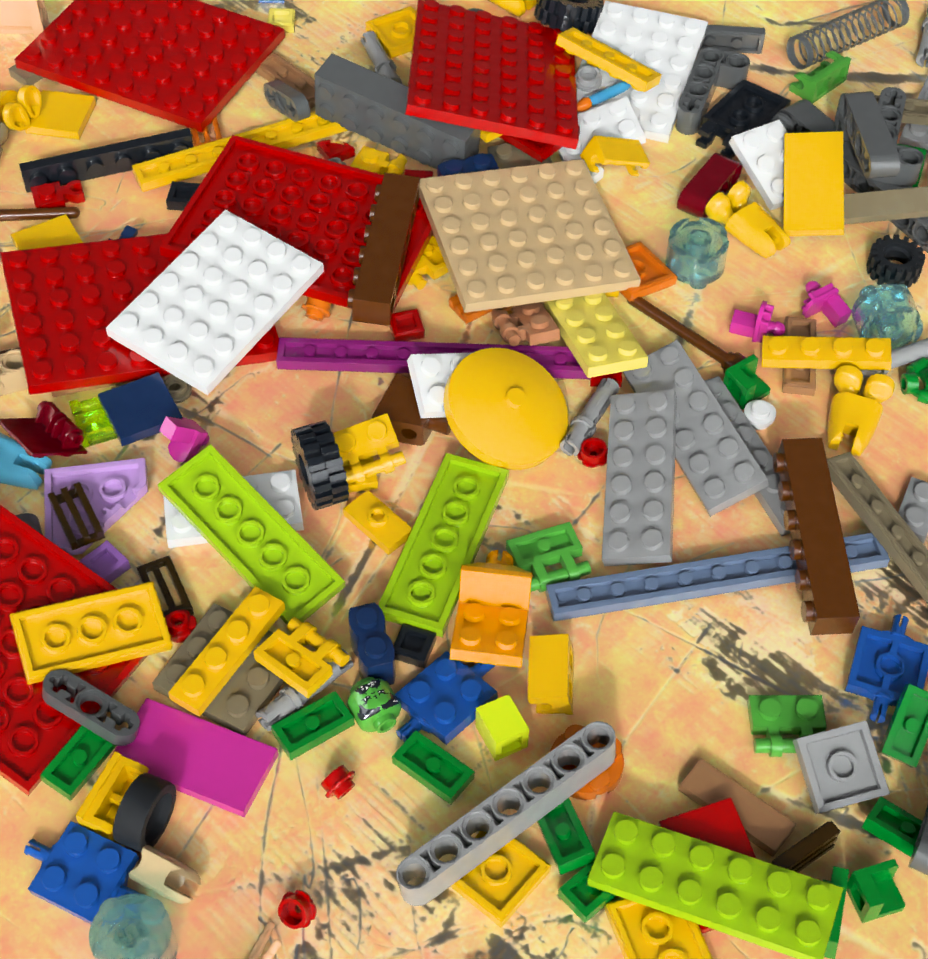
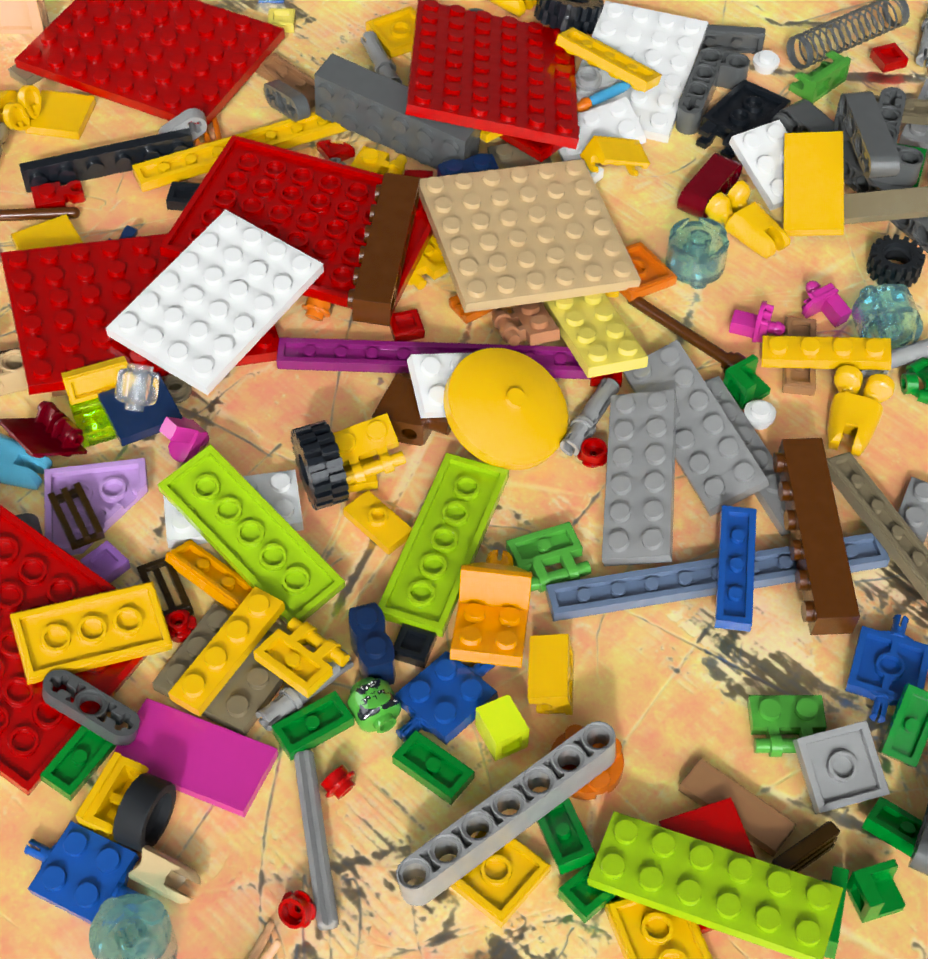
(89, 381): none -> yellow tile
(137, 387): none -> clear head
(182, 122): none -> light grey beam
(209, 574): none -> light orange tile
(316, 841): none -> light grey axle
(735, 568): none -> blue plate
(766, 62): none -> white plate
(889, 57): none -> red plate

